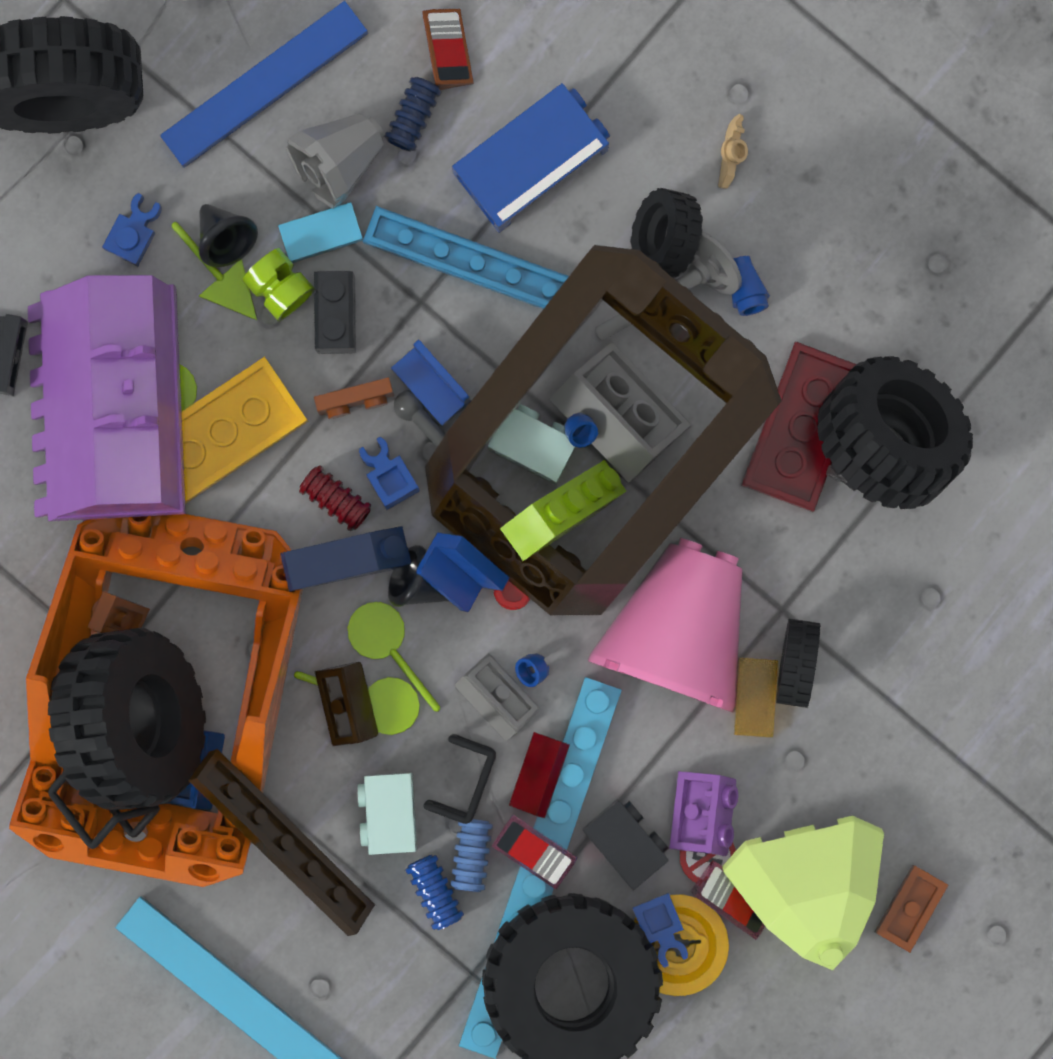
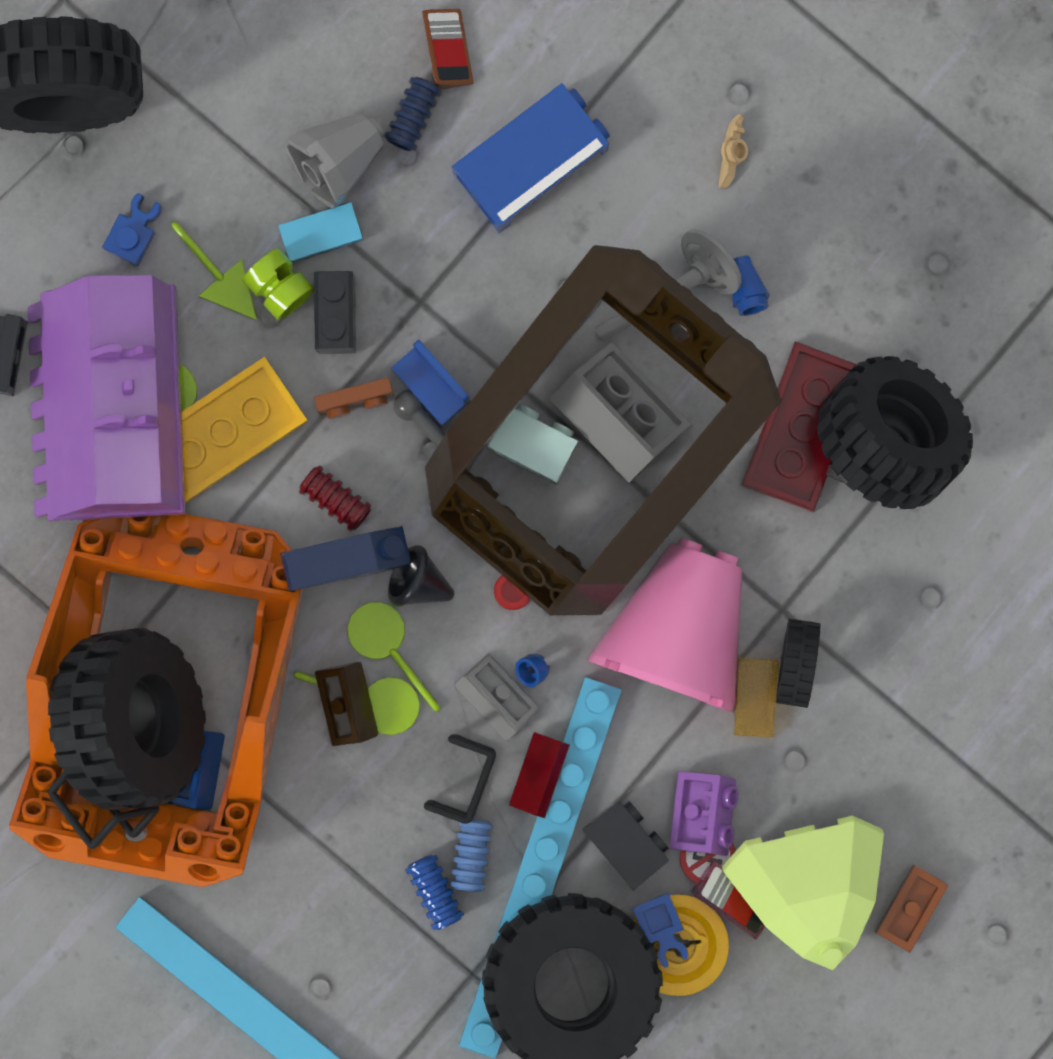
(116, 614): dark orange plate -> none
(224, 236): black hat -> none
(264, 84): blue tile -> none
(281, 842): dark brown plate -> none
(388, 813): light aqua brick -> none
(390, 478): blue plate -> none
(459, 570): blue panel -> none
(462, 258): dark azure tile -> none
(534, 851): slope -> none
(563, 509): lime brick -> none
(580, 430): blue hinge -> none
(684, 223): black tyre -> none

